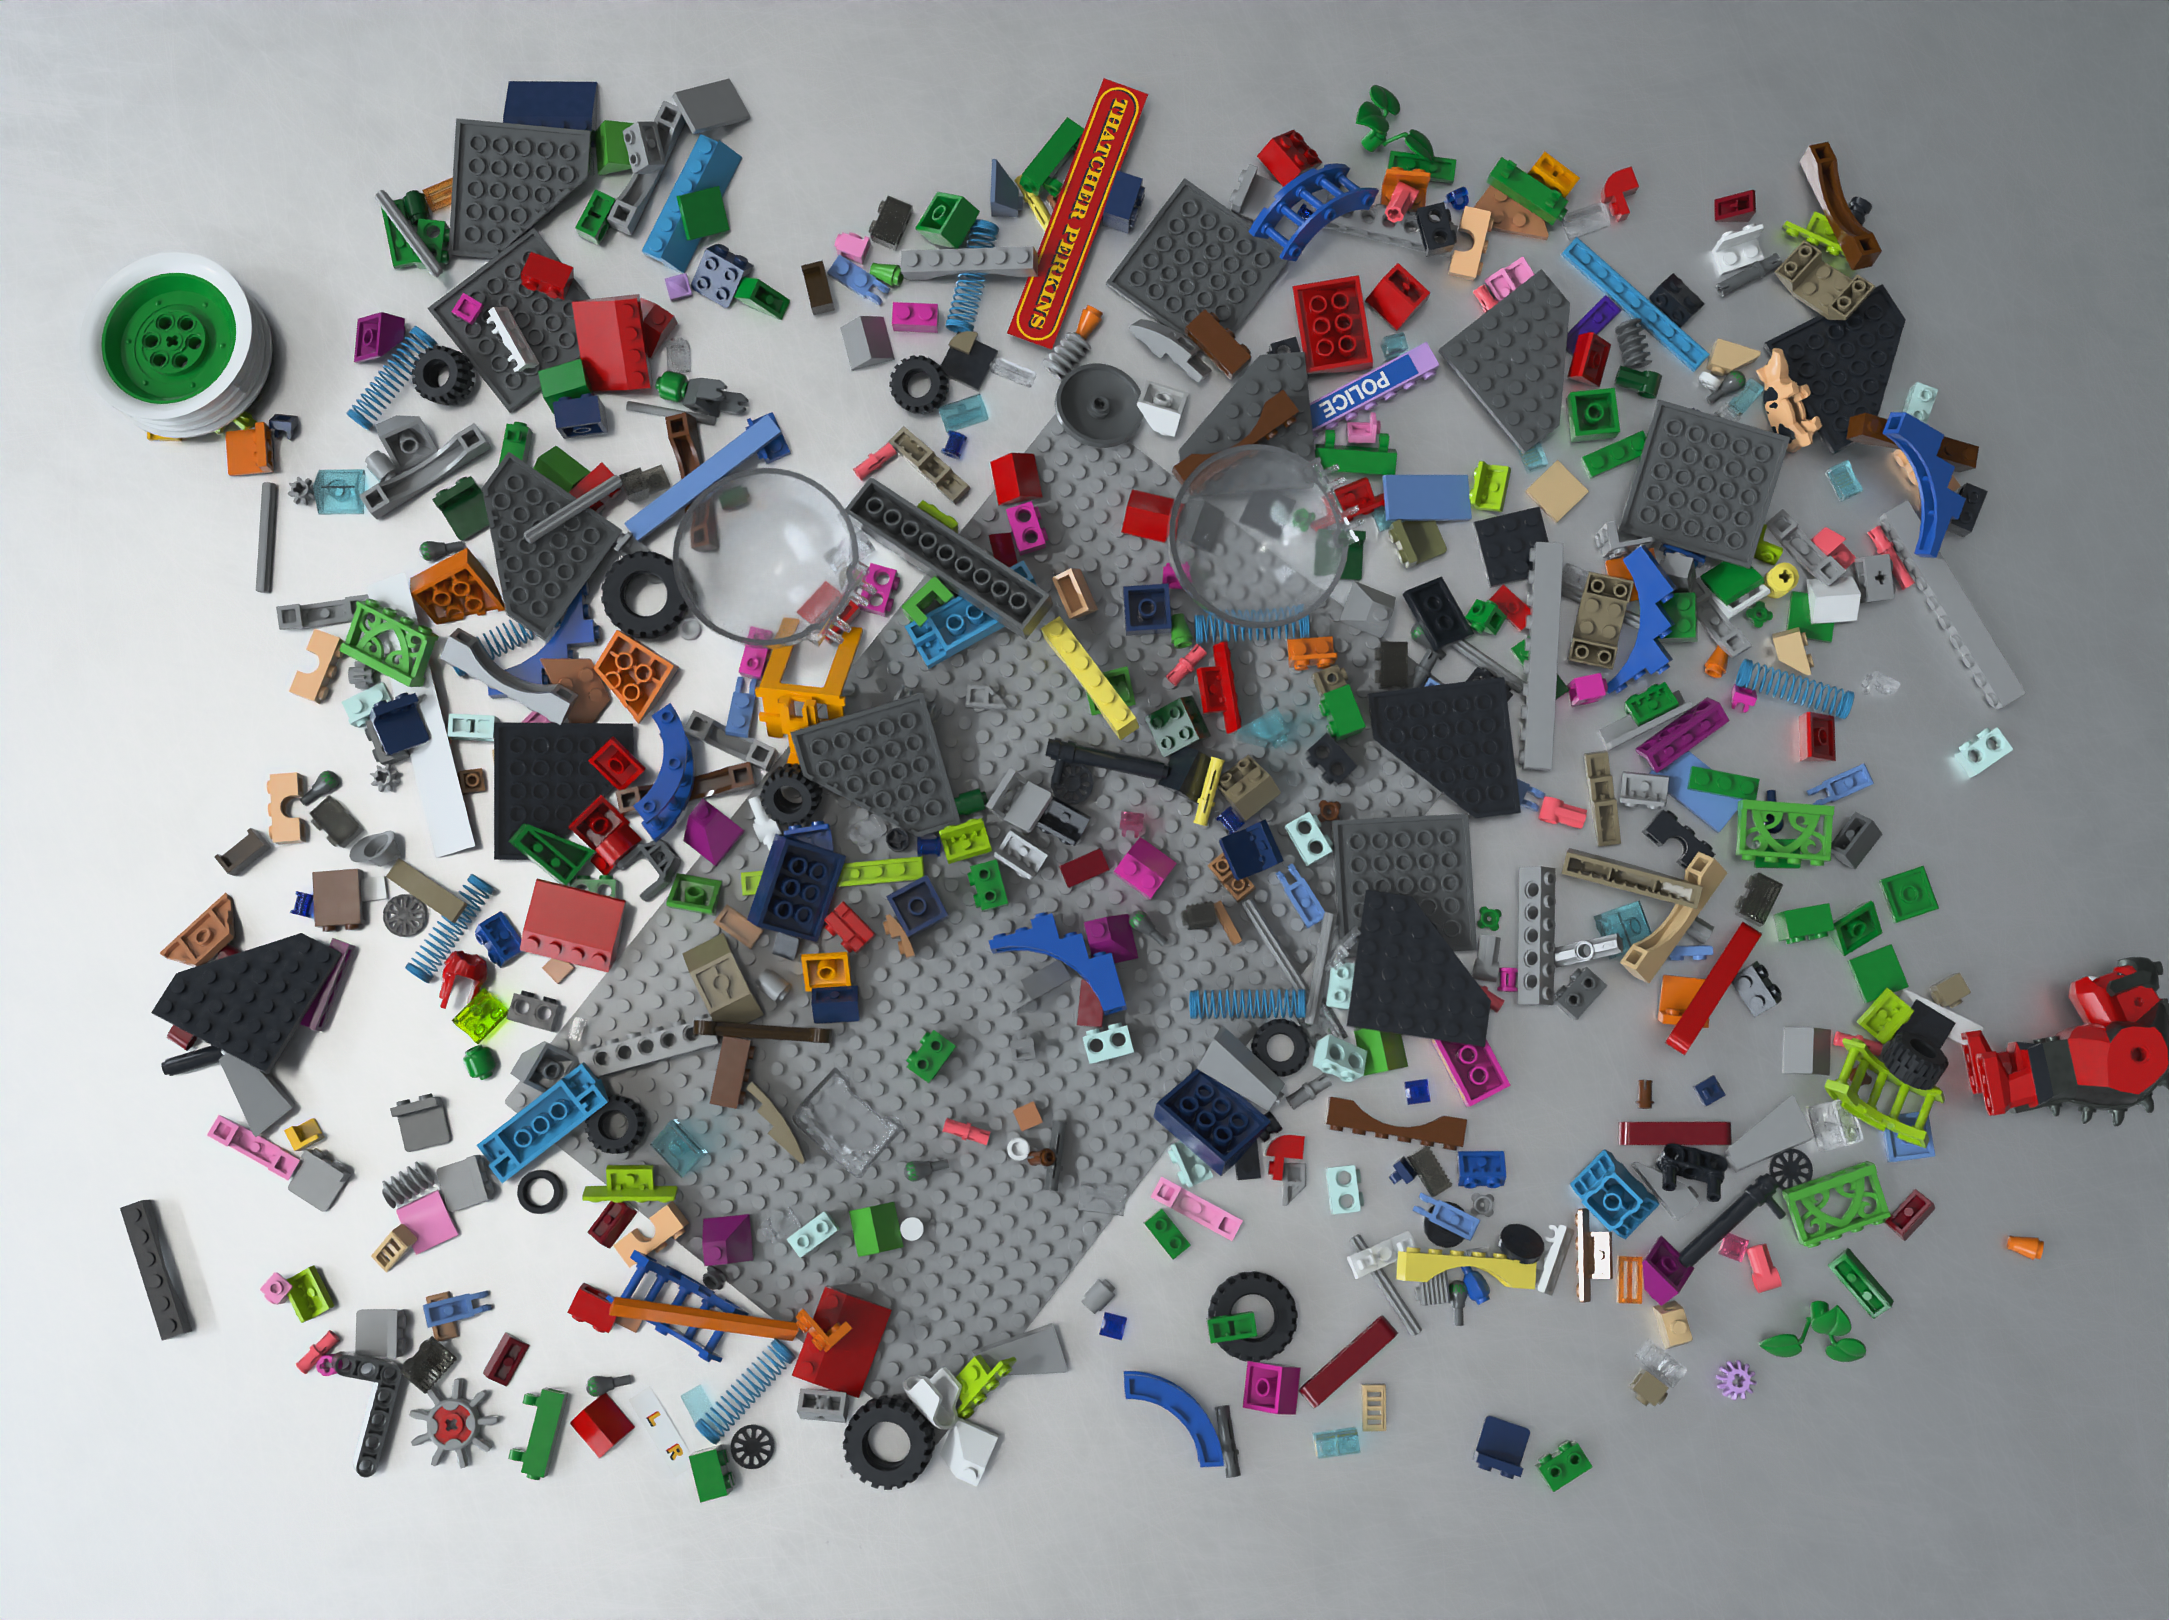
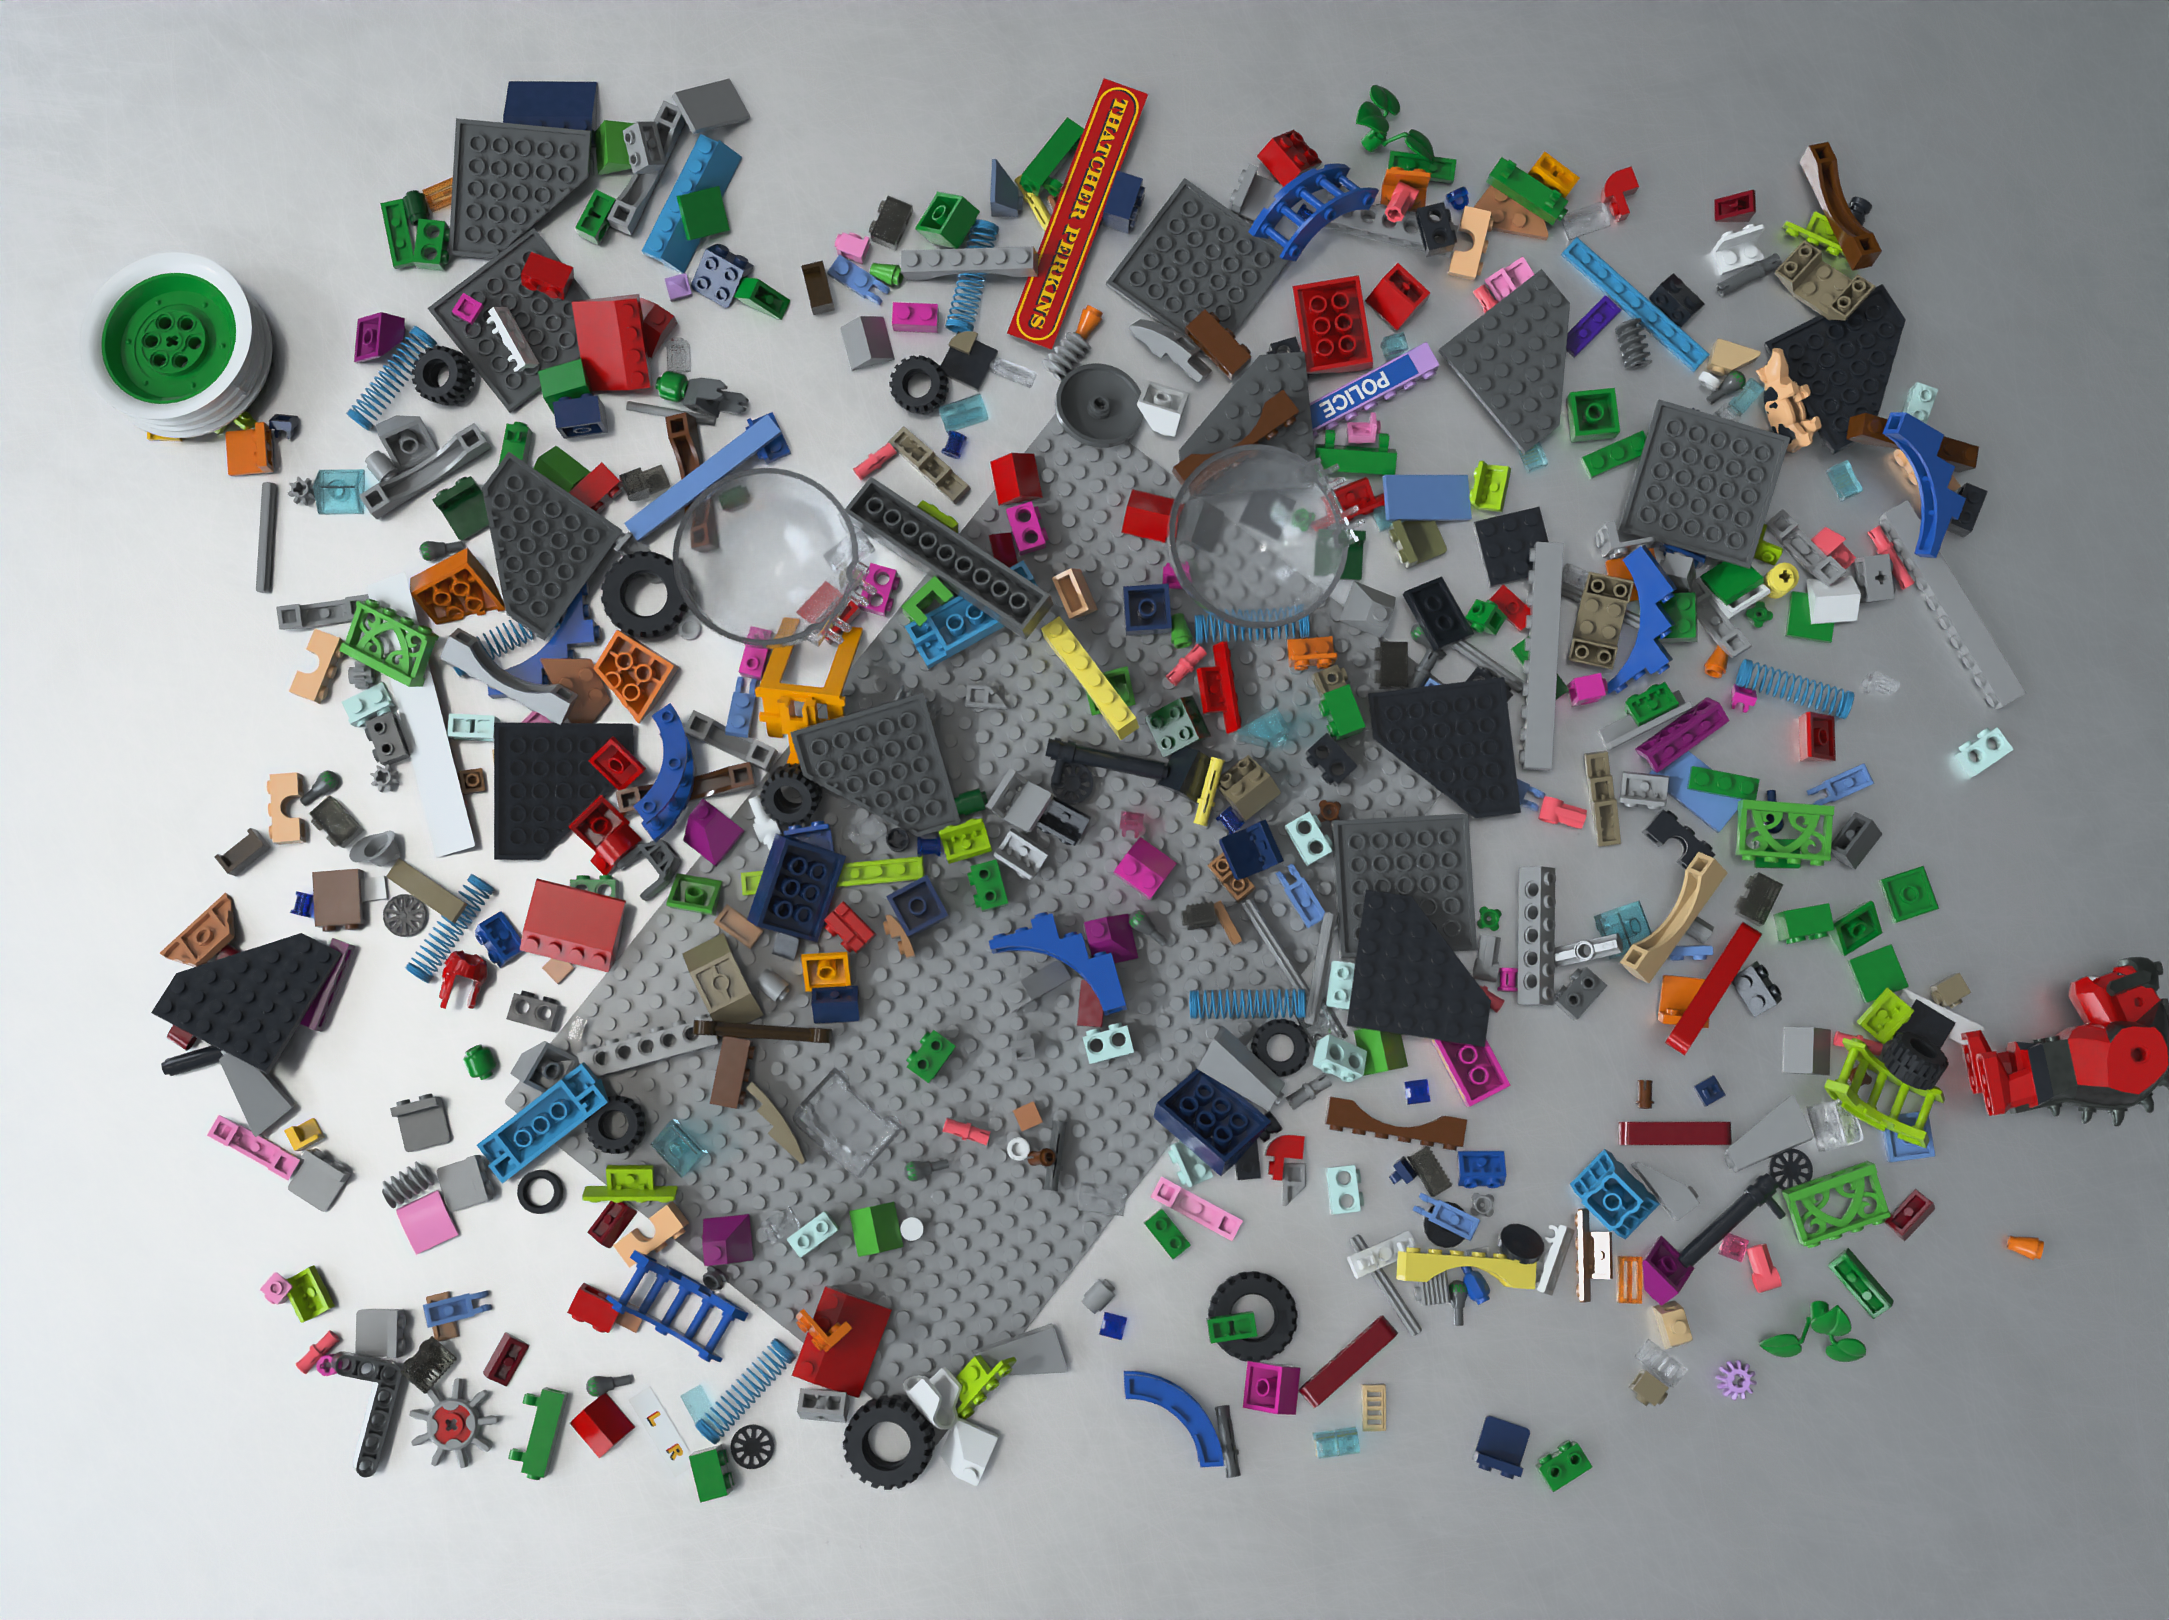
(163, 1299): black arch -> none
(394, 1247): tan slope -> none
(398, 723): dark blue bracket -> none
(409, 233): light grey axle -> none
(481, 1015): clear neon green bracket -> none
(551, 853): green wedge -> none
(572, 509): light grey axle -> none
(703, 1318): orange tile -> none
(1084, 868): dark red slope -> none
(1339, 952): clear slope -> none
(1556, 491): tan tile -> none
(1589, 359): red slope -> none
(1631, 878): dark tan slope -> none
(1644, 383): dark green piece -> none
(1693, 1165): black piece -> none
(1791, 650): tan slope -> none

